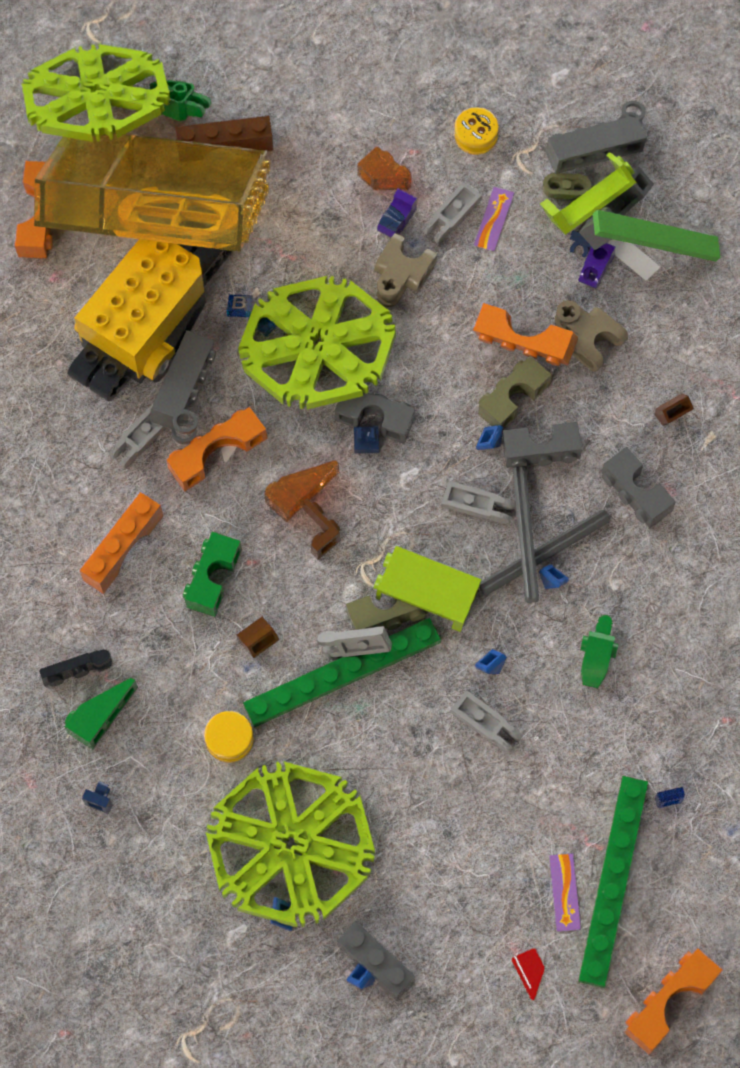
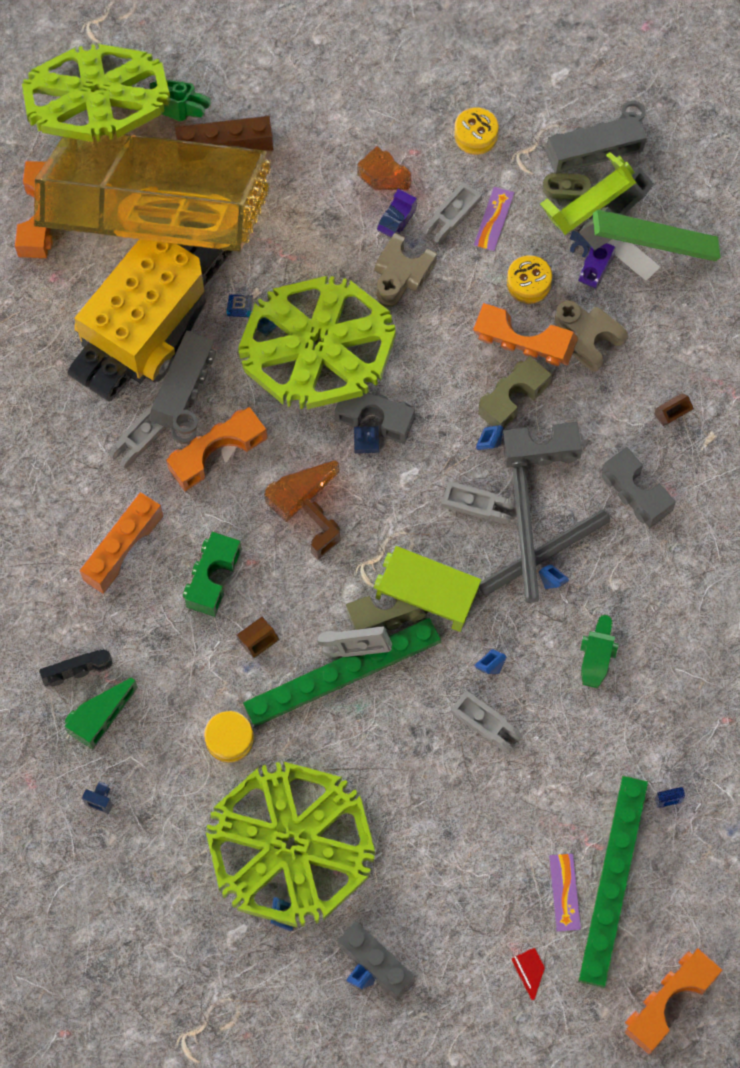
(529, 279): none -> yellow head

